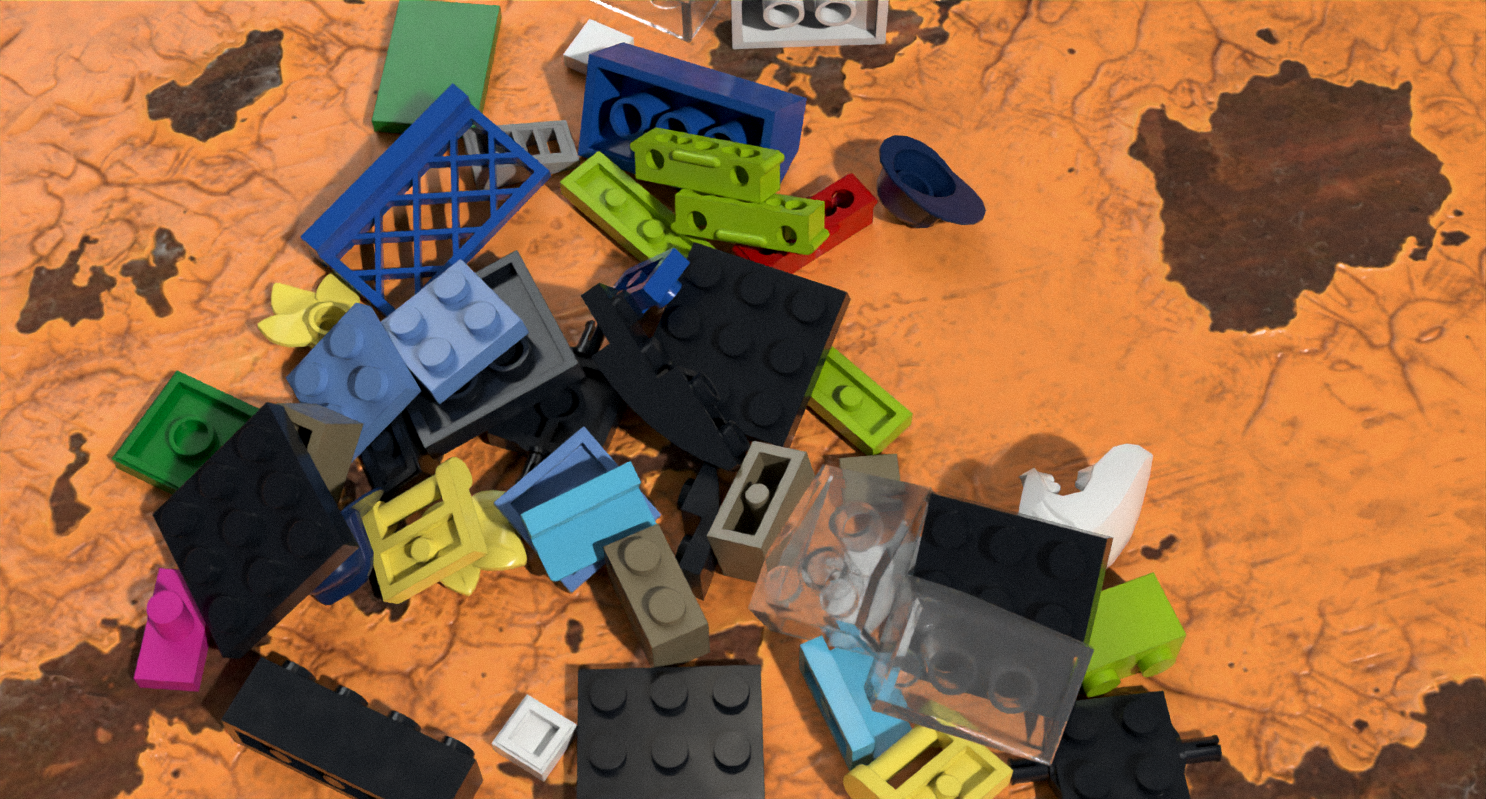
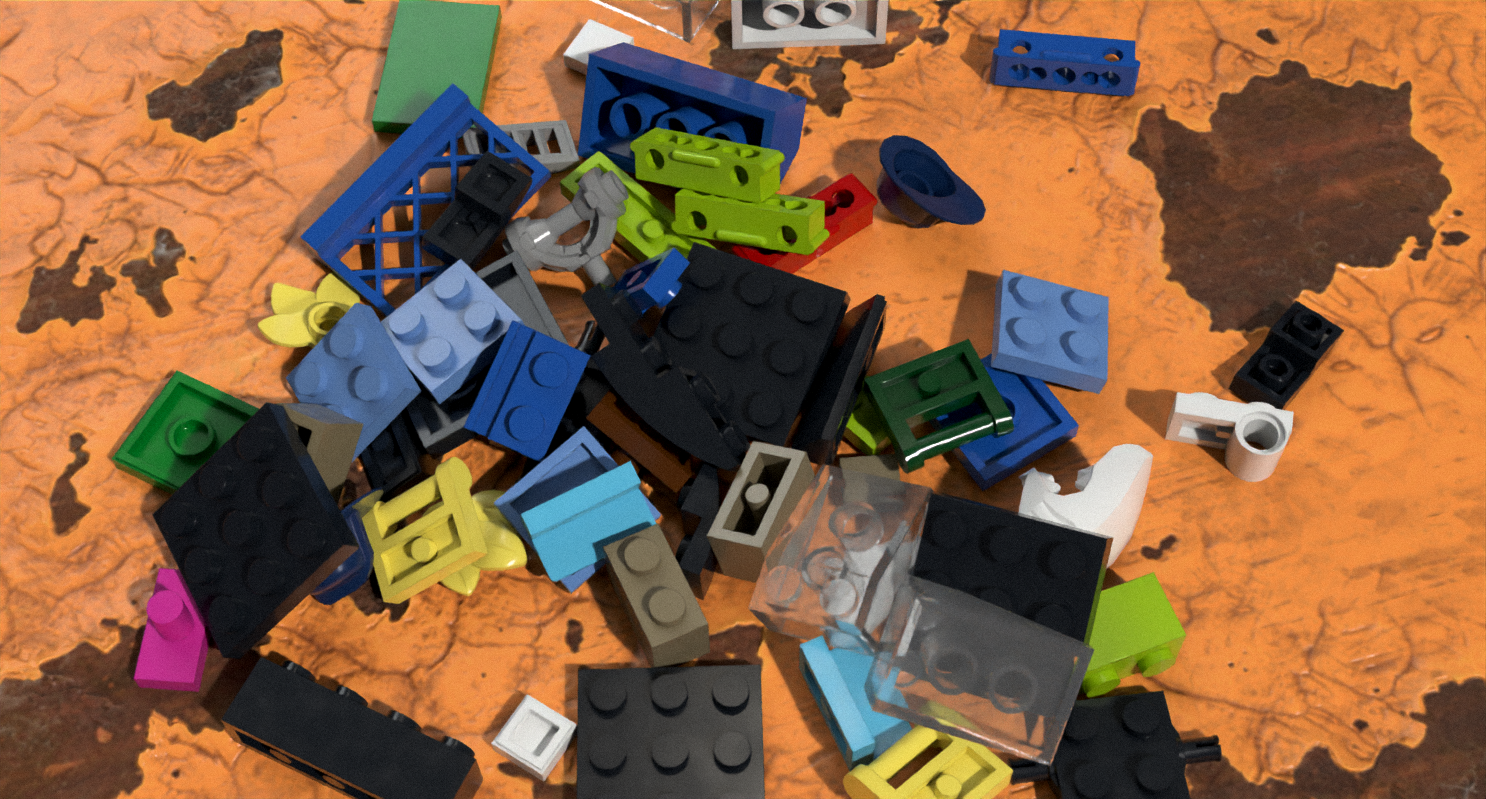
(479, 212): none -> black slope
(527, 391): none -> blue plate
(596, 201): none -> light grey piece
(641, 443): none -> reddish brown tile
(841, 381): none -> black slope
(932, 389): none -> dark green plate
(1038, 423): none -> blue plate
(1050, 332): none -> medium blue plate
(1065, 63): none -> blue piece
(1228, 425): none -> white plate
(1286, 357): none -> black slope

